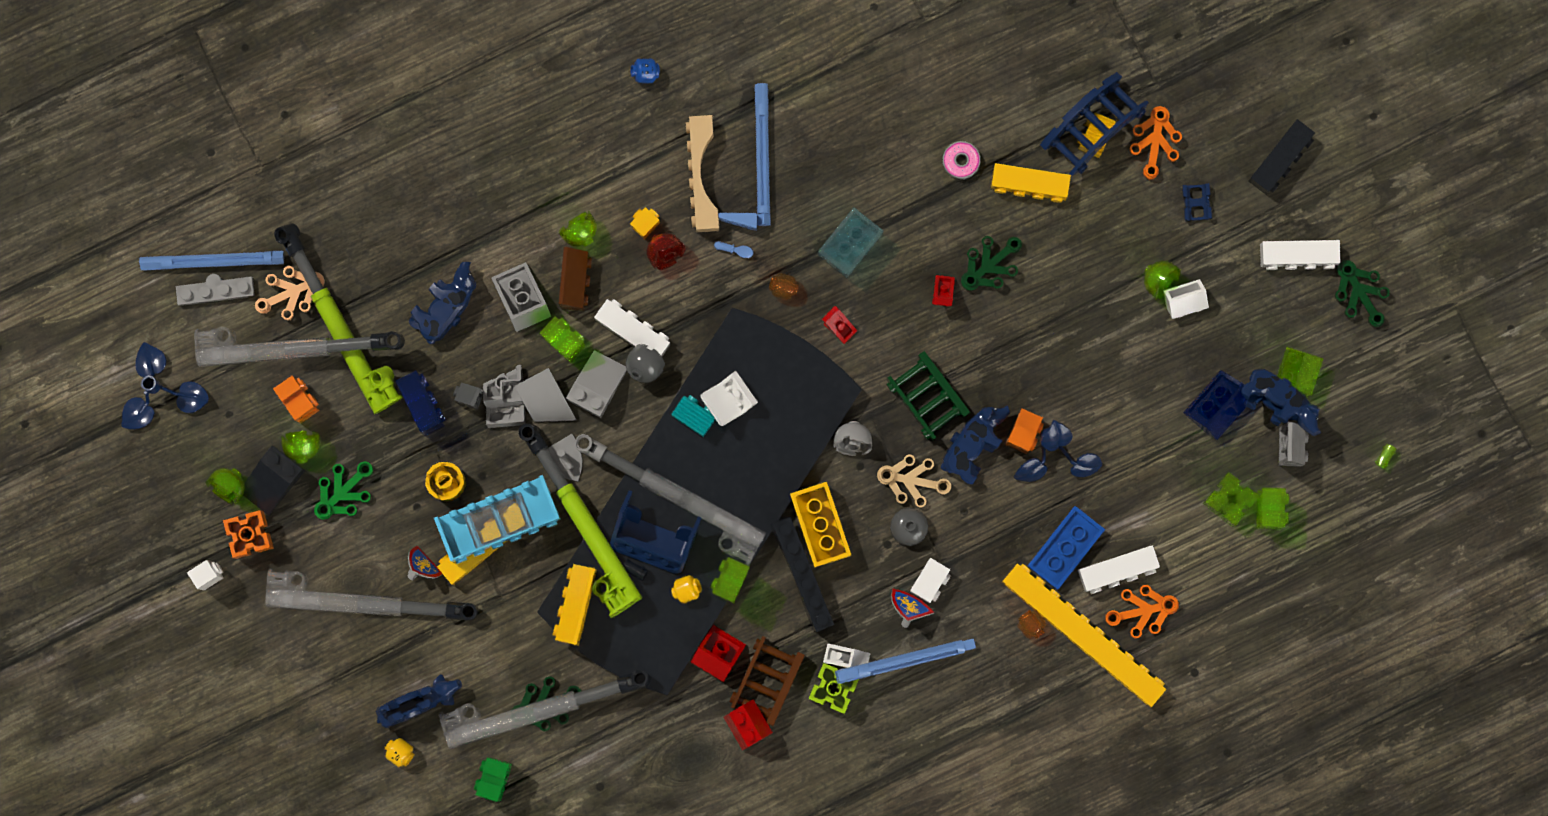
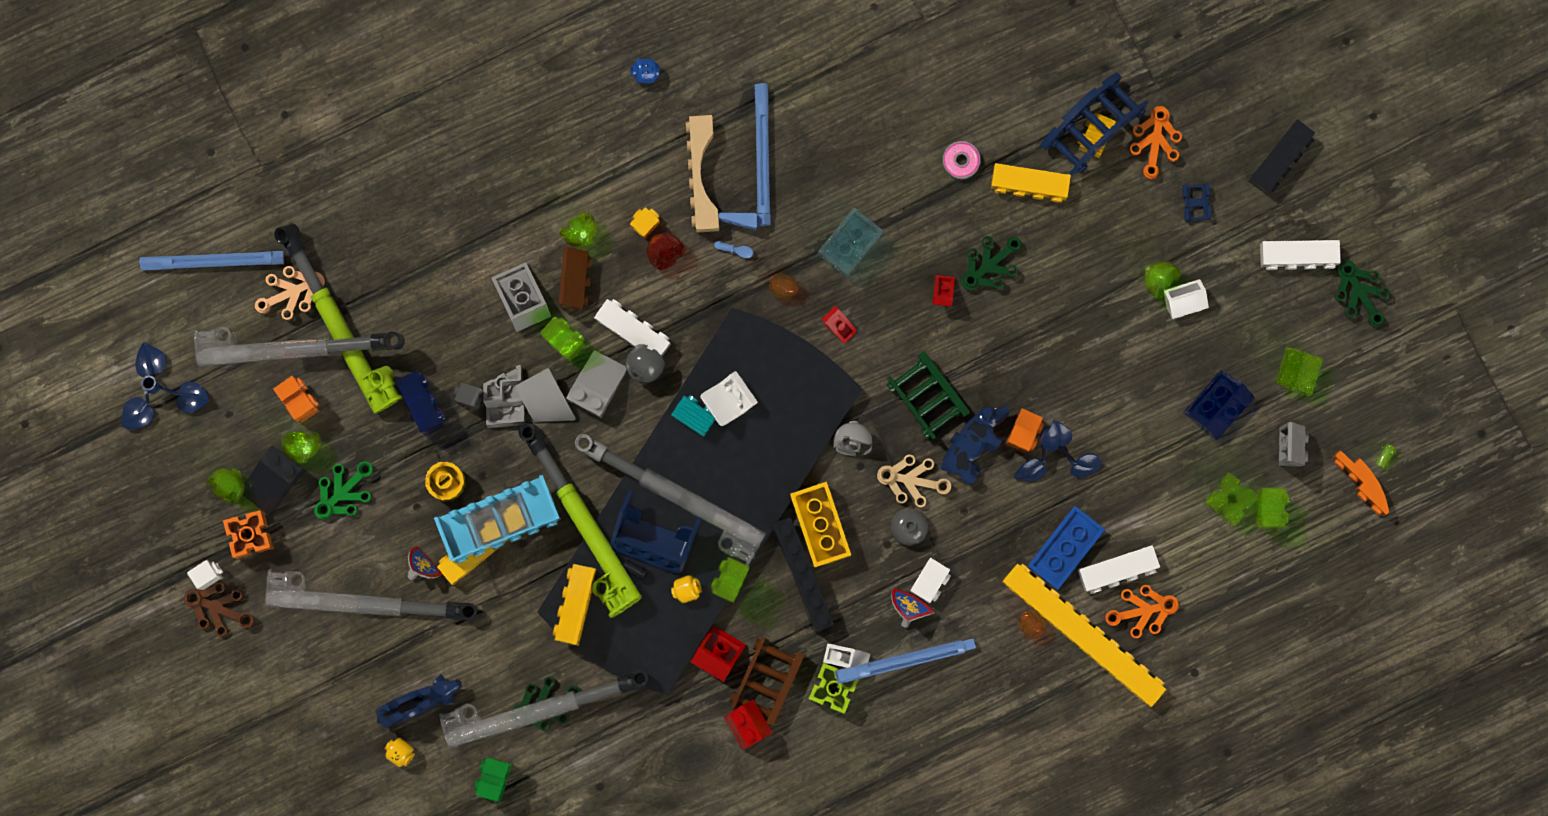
(215, 290): light grey hinge -> none
(215, 607): none -> reddish brown plant
(447, 307): dark blue animal -> none
(567, 457): light grey shield -> none
(1282, 398): dark blue animal -> none
(1369, 487): none -> orange slope

